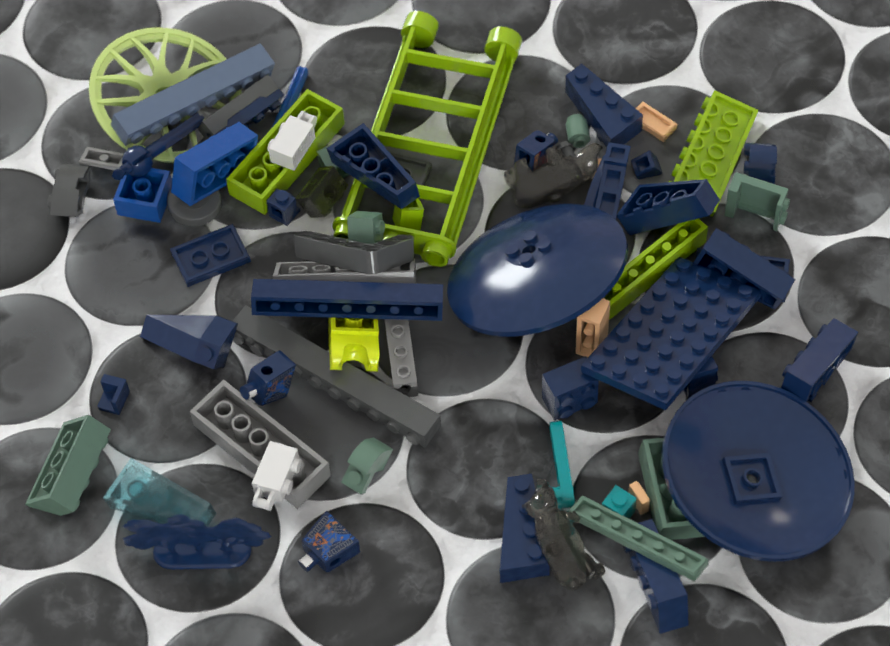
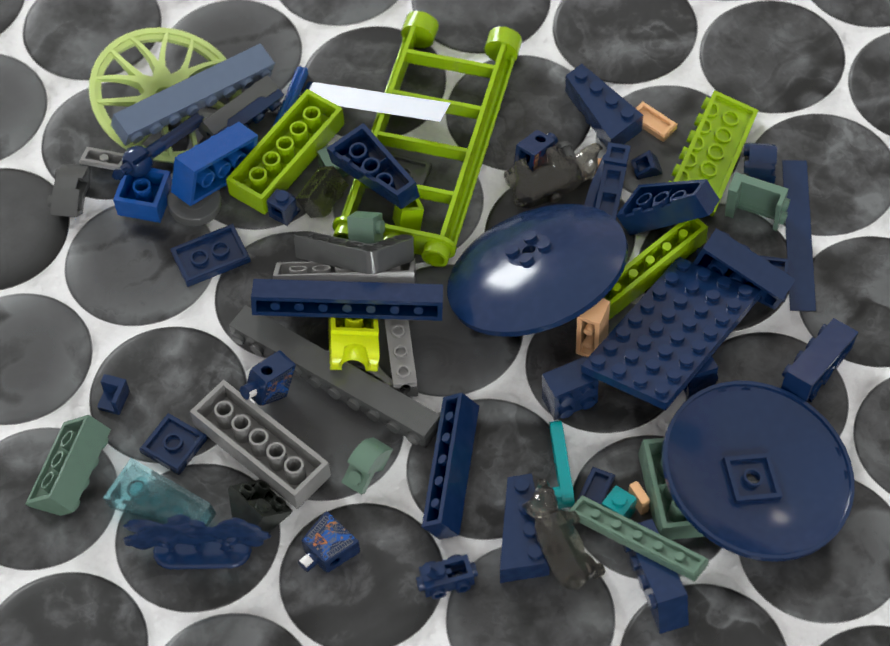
(173, 444): none -> dark blue tile
(192, 336): dark blue wedge -> none
(257, 504): none -> pearl dark grey slope
(275, 475): white brick -> none
(293, 140): white brick -> none
(380, 101): none -> sticker
(441, 577): none -> dark blue brick
(450, 466): none -> dark blue brick
(577, 130): sand green brick -> none
(597, 485): none -> dark blue tile
(799, 236): none -> dark blue sticker

